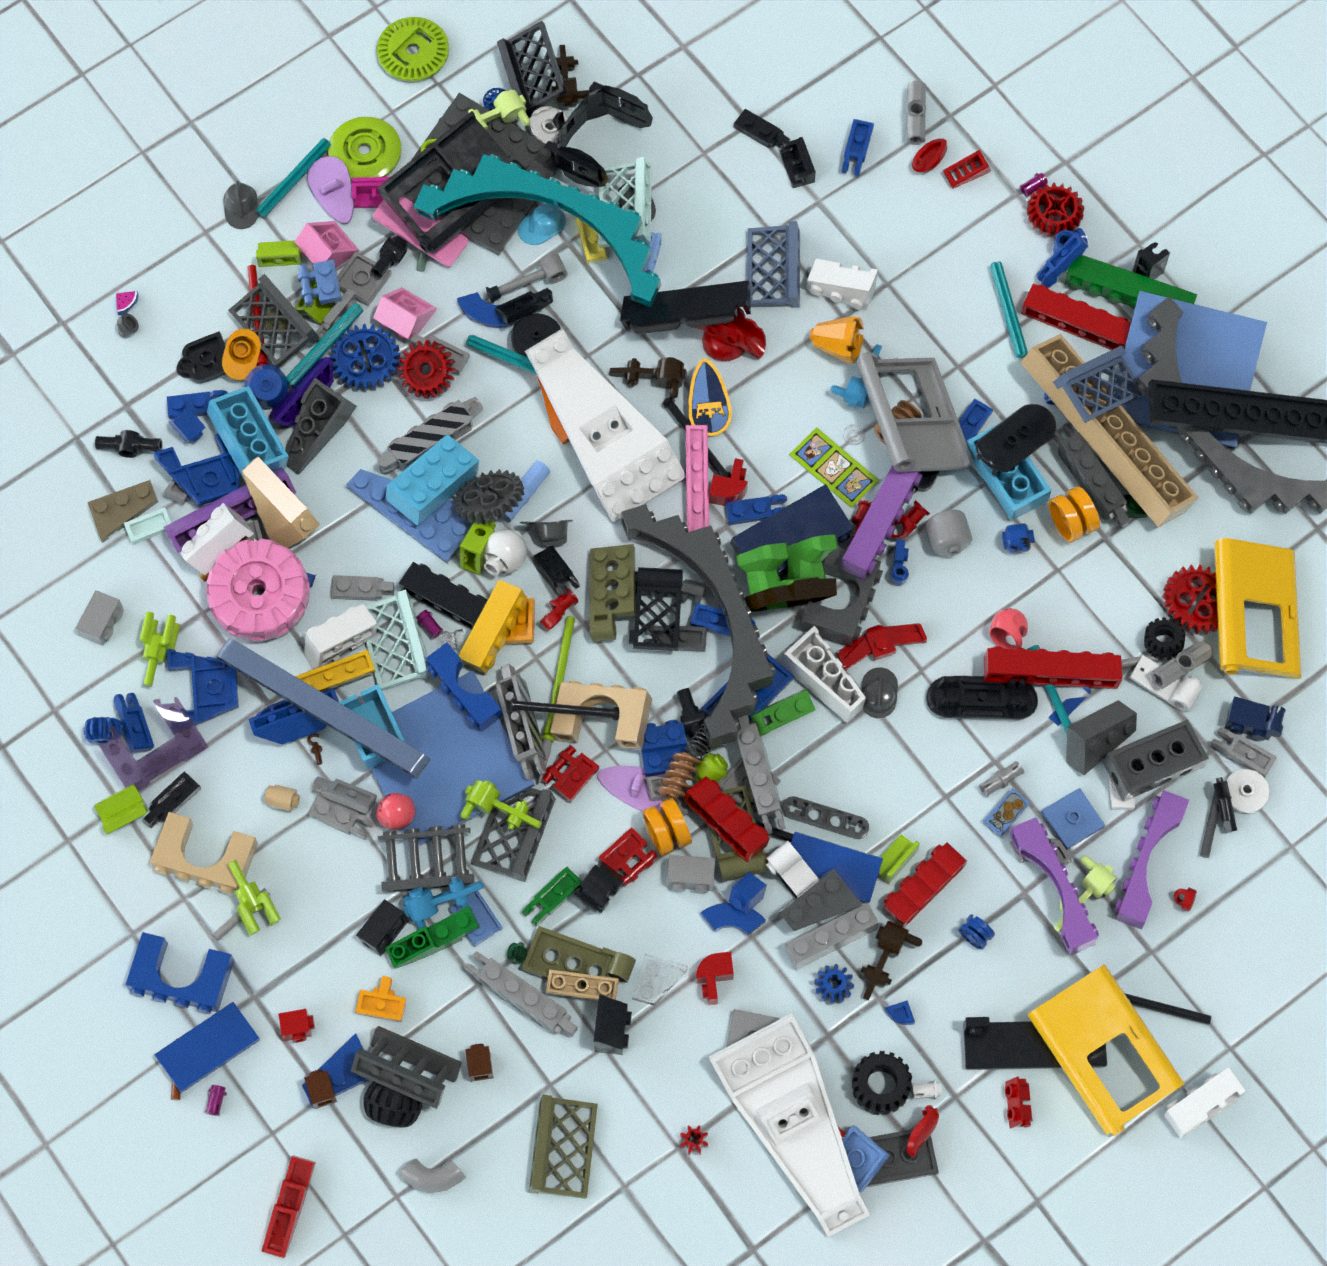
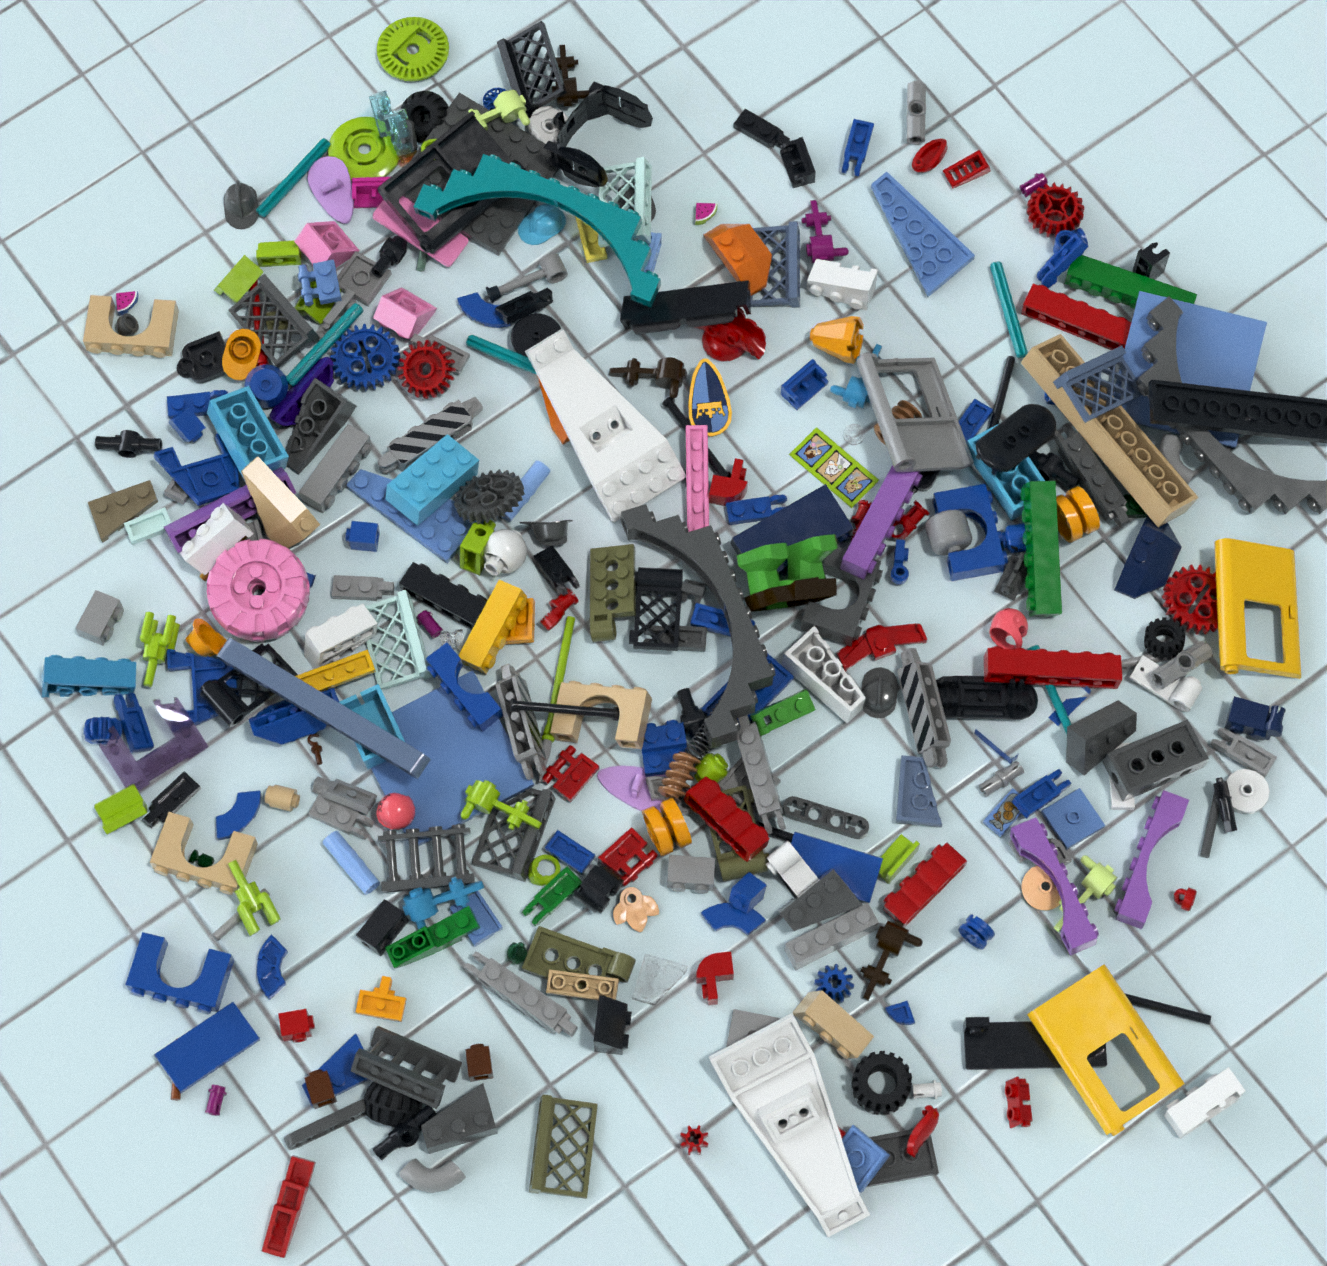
(87, 676): none -> dark azure wedge
(155, 340): none -> tan arch
(203, 860): none -> dark green piece
(205, 639): none -> light orange piece
(227, 702): none -> black piece
(239, 279): none -> lime panel
(240, 815): none -> blue tile
(269, 967): none -> blue tile
(326, 1125): none -> dark grey beam
(336, 468): none -> light grey brick
(351, 862): none -> light blue axle
(363, 536): none -> blue brick
(394, 124): none -> clear light blue plate
(398, 1138): none -> black pin
(425, 103): none -> black wheel
(461, 1122): none -> dark grey wedge
(538, 879): none -> lime piece
(569, 852): none -> blue plate
(635, 912): none -> light nougat plate
(704, 212): none -> dark pink tile
(741, 253): none -> orange wedge
(804, 384): none -> blue hinge
(820, 245): none -> magenta piece
(833, 1024): none -> tan wedge
(915, 795): none -> sand blue wing
(924, 708): none -> light grey hinge
(926, 242): none -> medium blue wing
(976, 505): none -> blue arch
(994, 747): none -> blue piece
(1002, 391): none -> black bar
(1012, 577): none -> dark grey hinge
(1035, 894): none -> light nougat dish
(1040, 794): none -> blue hinge
(1041, 549): none -> green brick
(1052, 468): none -> black pin
(1149, 560): none -> dark blue wedge
(1170, 448): none -> light grey cylinder

